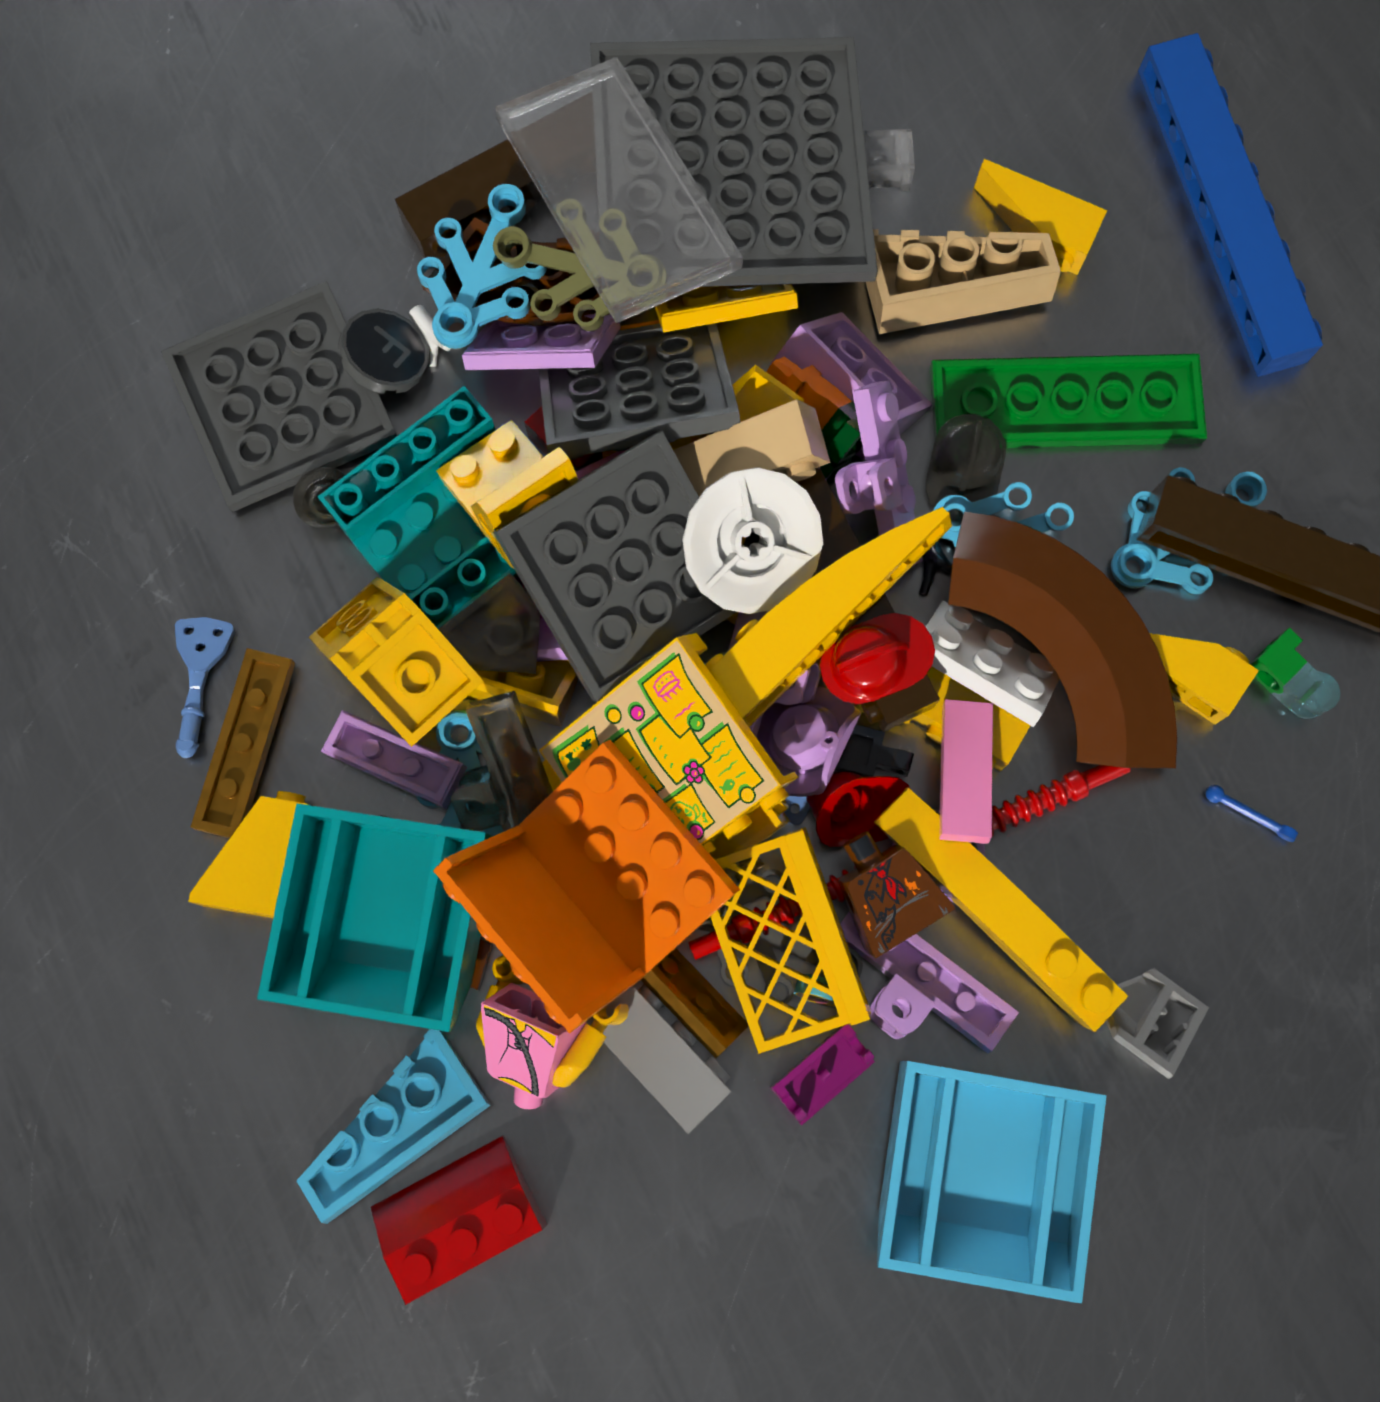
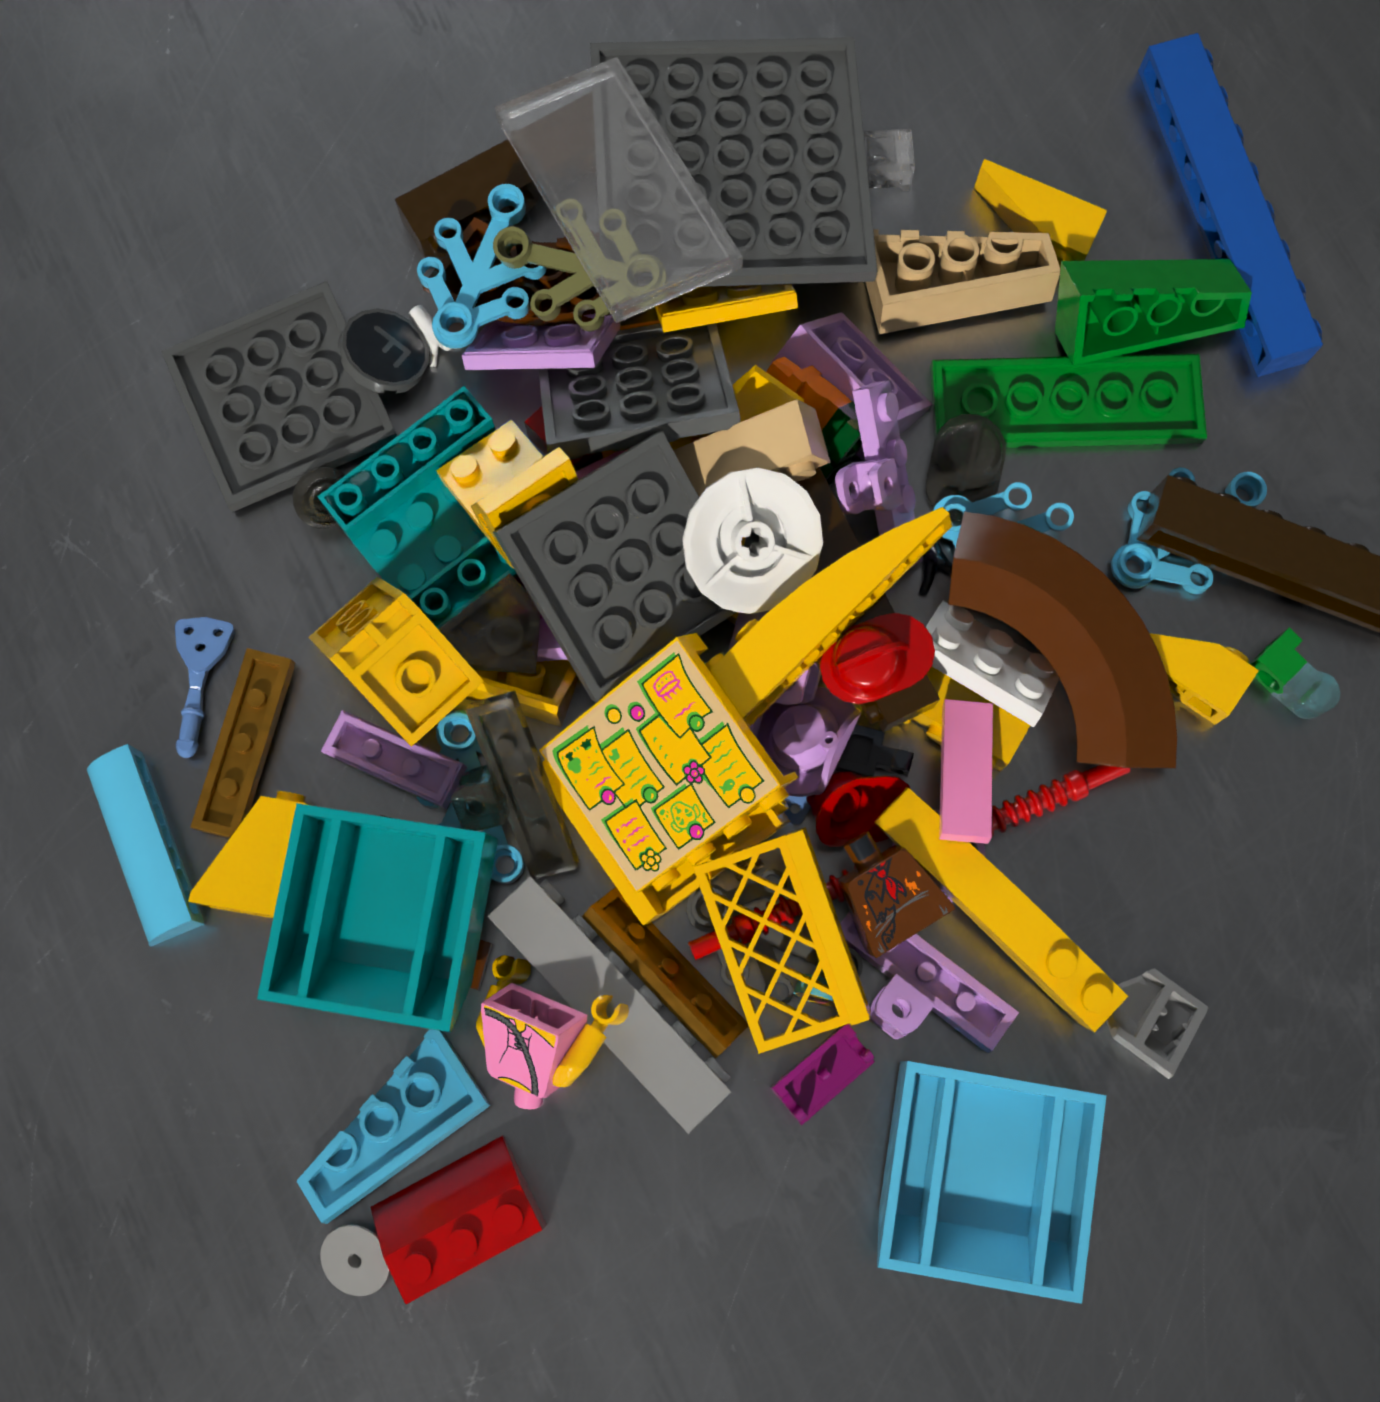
(144, 844): none -> medium azure brick
(354, 1260): none -> light grey piece
(589, 887): orange bracket -> none
(1145, 304): none -> green wedge
(1216, 794): blue hinge -> none

